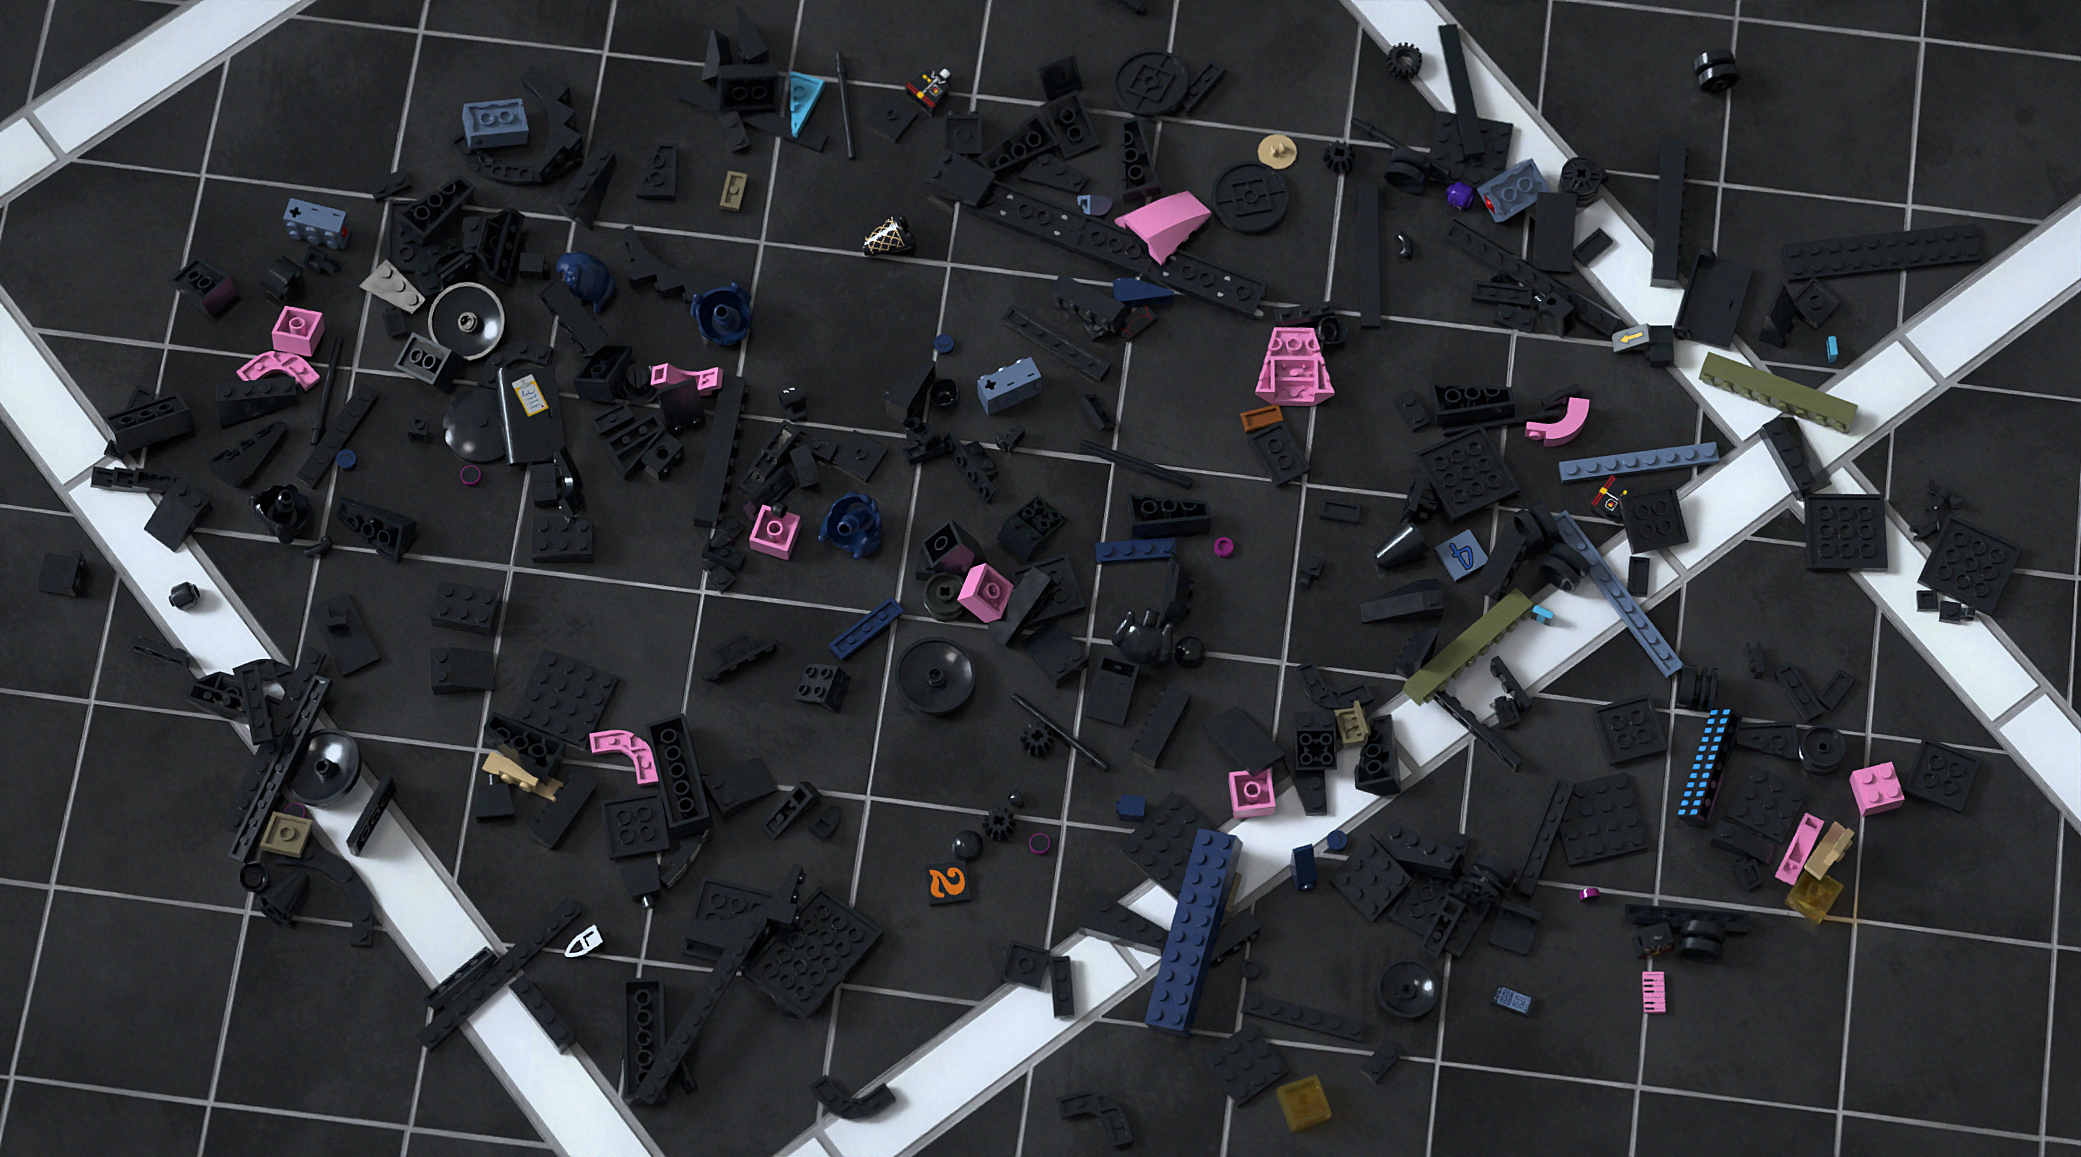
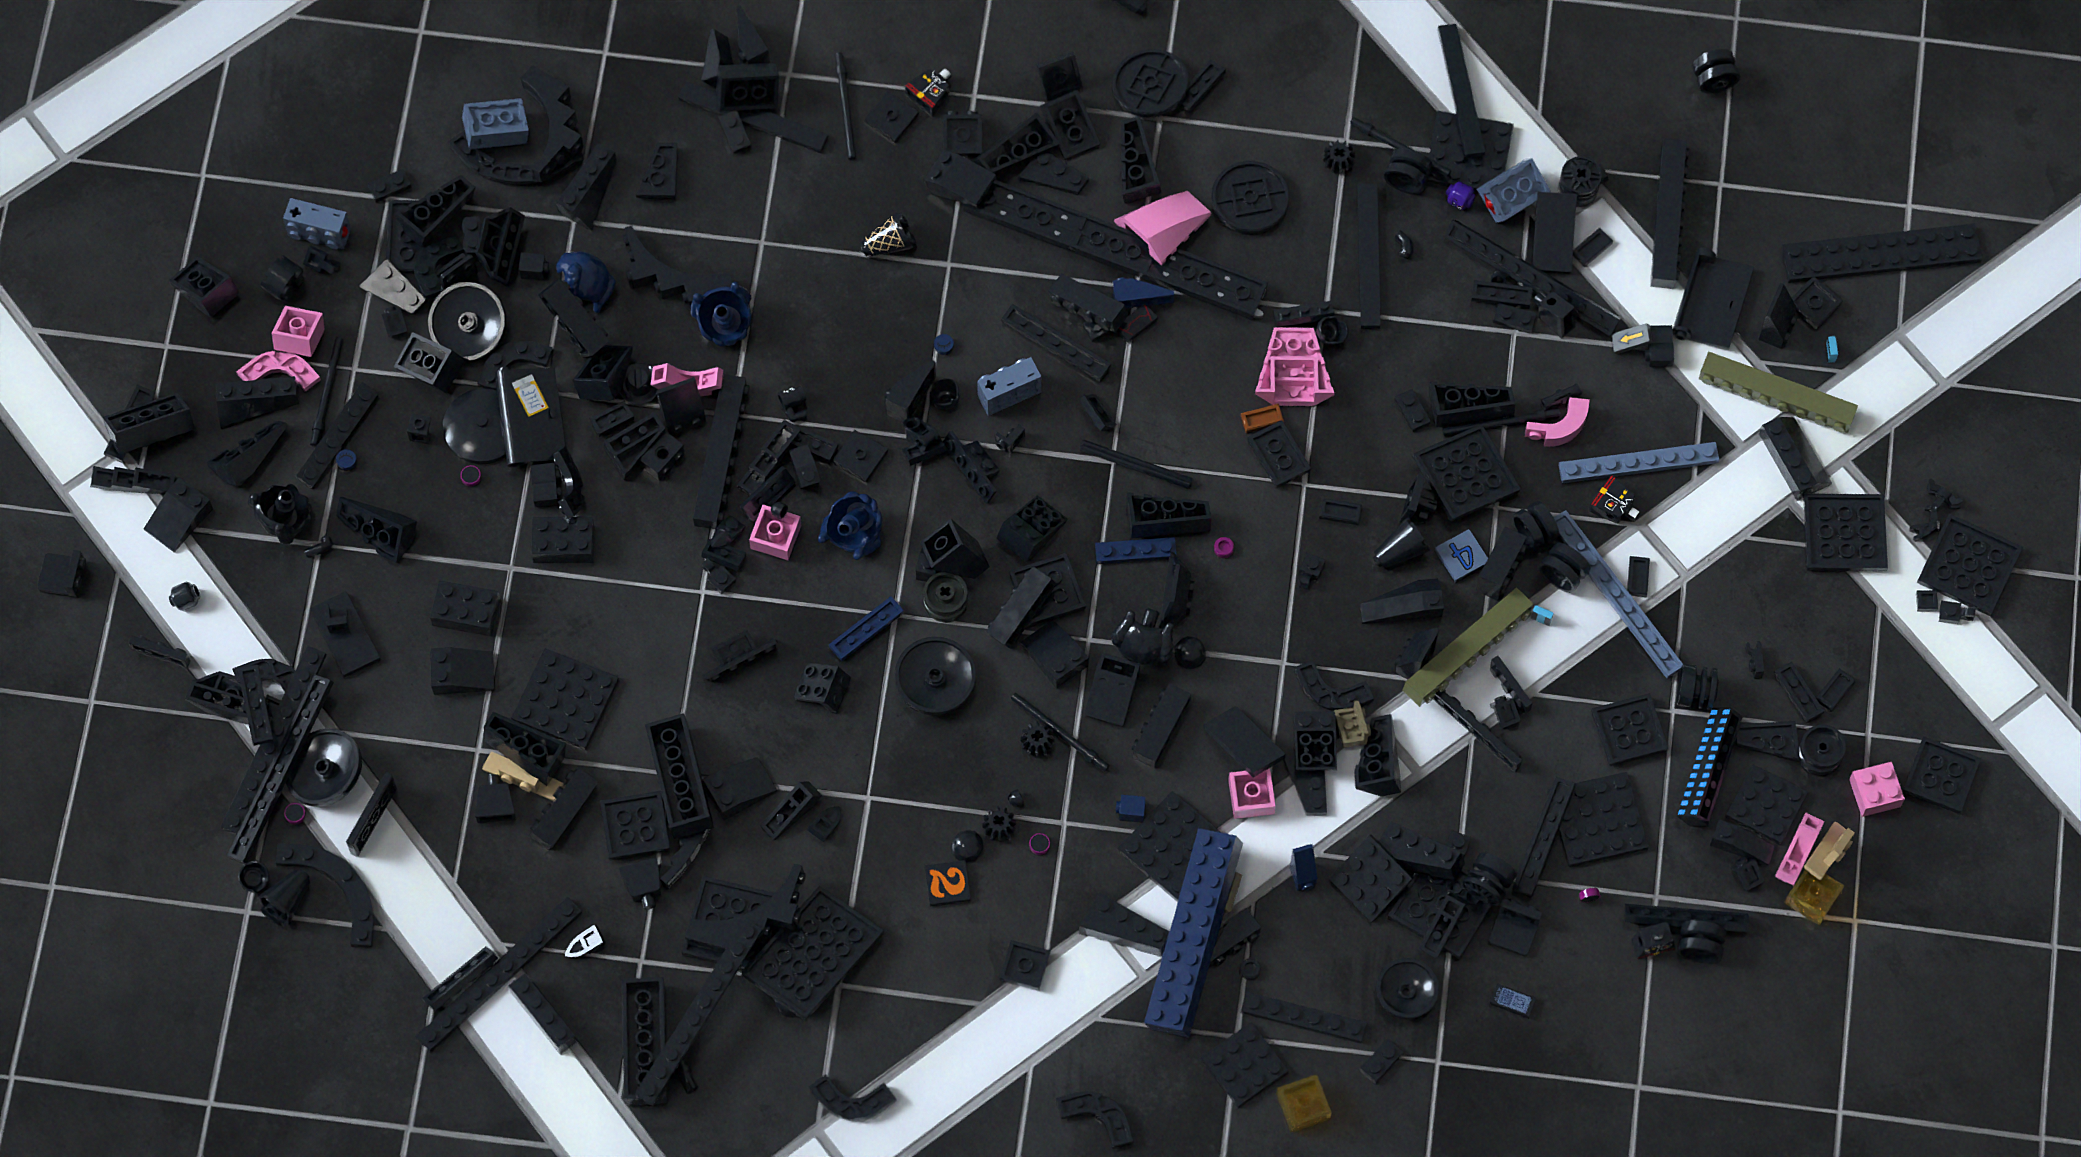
(286, 834): dark tan plate -> none
(630, 745): bright pink plate -> none
(733, 191): dark tan plate -> none
(804, 95): medium azure wing -> none
(985, 593): bright pink brick -> none
(1061, 987): black plate -> none
(1095, 204): sand blue brick -> none
(1277, 151): tan piece -> none
(1336, 840): dark blue tile -> none
(1400, 70): black tyre -> none
(1653, 519): black plate -> none
(1653, 992): bright pink tile -> none

